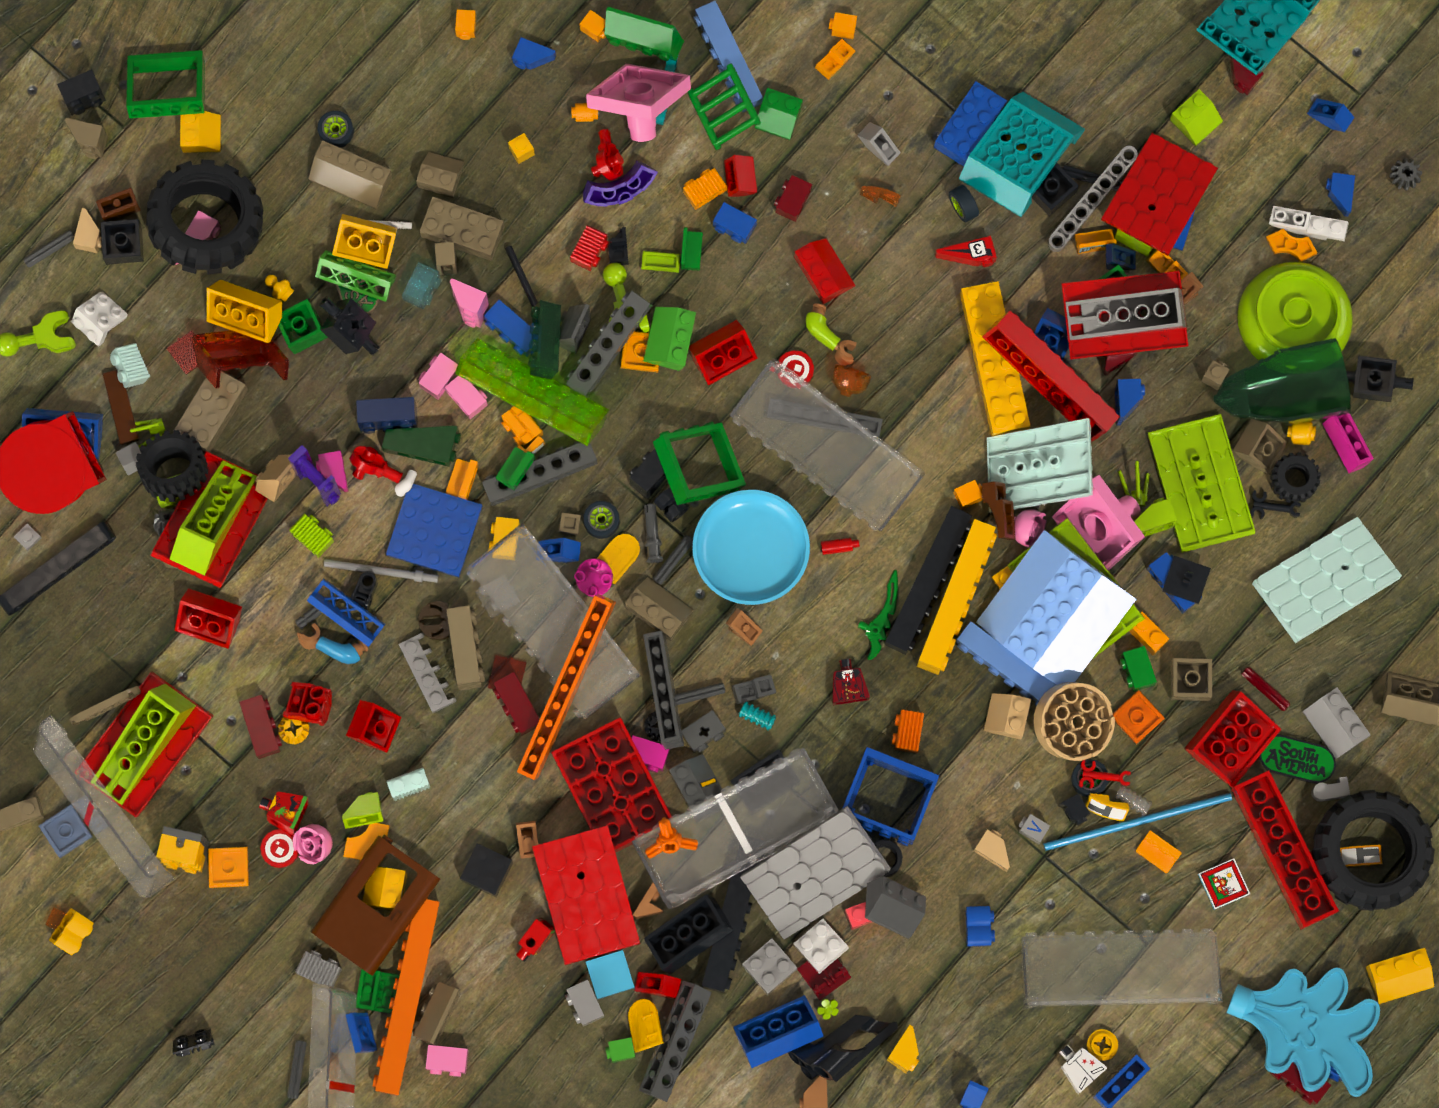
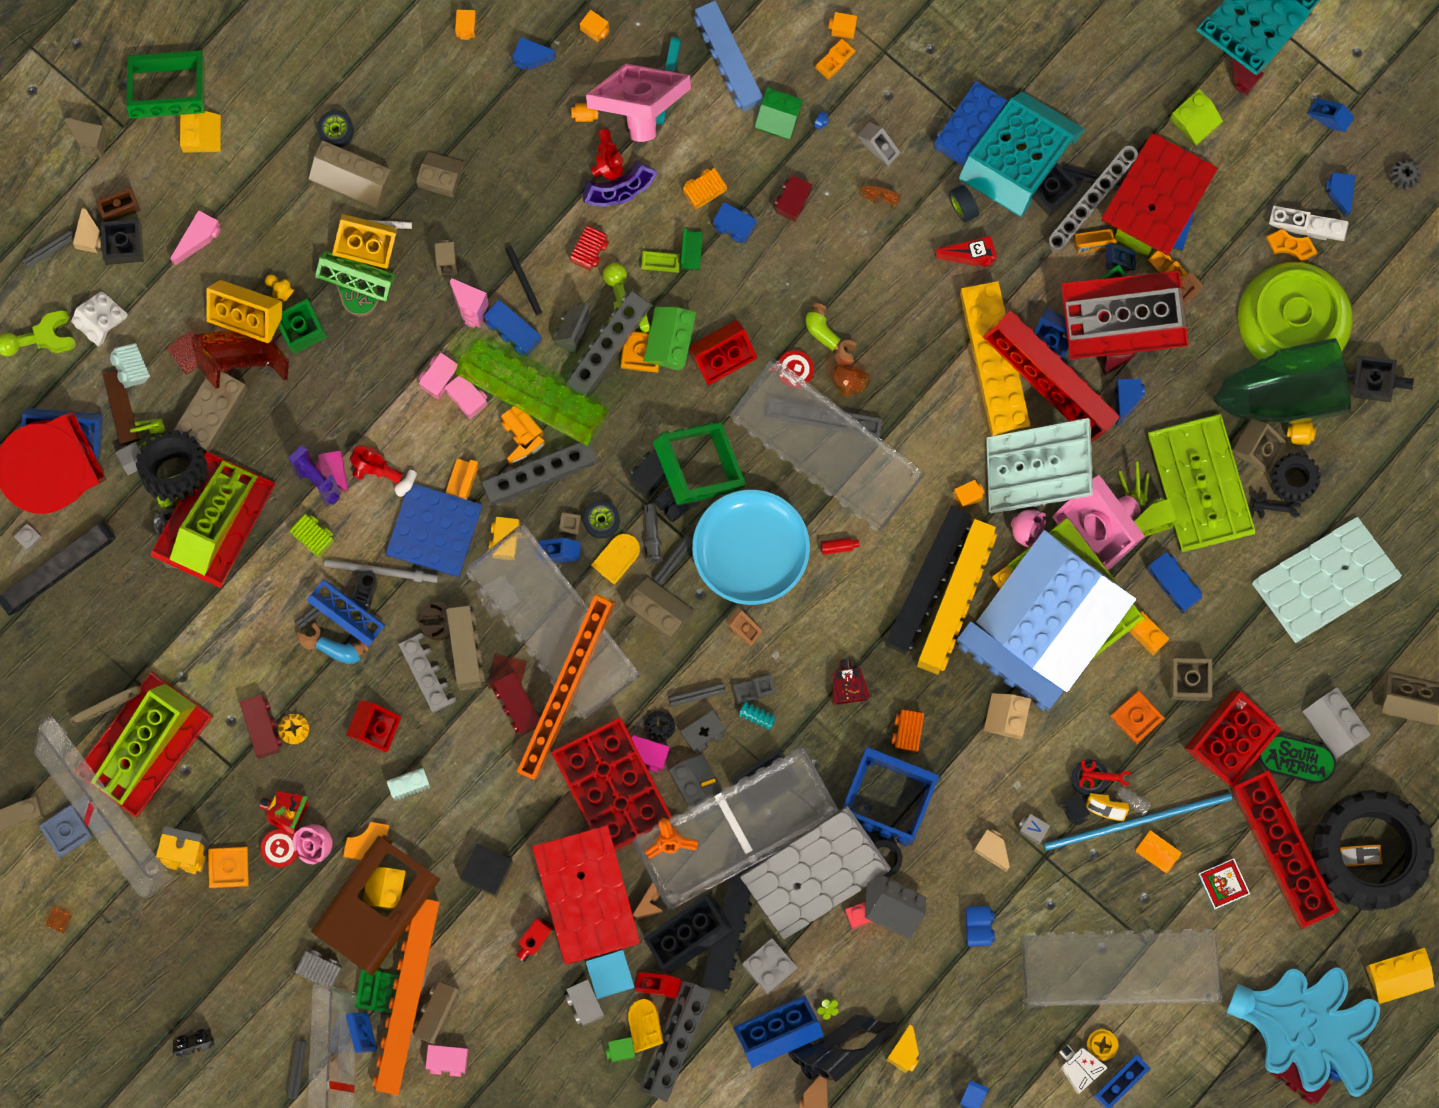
(71, 932): yellow brick -> none
(81, 92): black brick -> none
(208, 180): black tyre -> none
(208, 618): red slope -> none
(275, 478): tan slope -> none
(309, 703): red slope -> none
(348, 326): black brick -> none
(363, 811): lime slope -> none
(386, 414): dark blue brick -> none
(421, 286): clear light blue brick -> none
(424, 443): dark green slope -> none
(467, 228): dark tan brick -> none
(515, 468): green panel -> none
(521, 148): yellow brick -> none
(527, 838): medium nougat slope -> none
(545, 339): clear green brick -> none
(594, 577): dark pink dish -> none
(618, 248): black slope -> none
(642, 34): slope -> none
(663, 690): dark grey brick -> none
(740, 176): red brick -> none
(745, 104): green bar -> none
(821, 946): white plate -> none
(822, 120): none -> blue tile
(823, 270): red slope -> none
(827, 980): dark red hinge -> none
(875, 629): green piece -> none
(995, 496): reddish brown slope -> none
(1055, 724): tan brick -> none
(1138, 669): green brick -> none
(1186, 579): black piece -> none
(1215, 374): dark tan brick -> none
(1265, 688): dark red axle -> none
(1328, 792): light grey leg -> none
(1348, 442): dark pink brick -> none

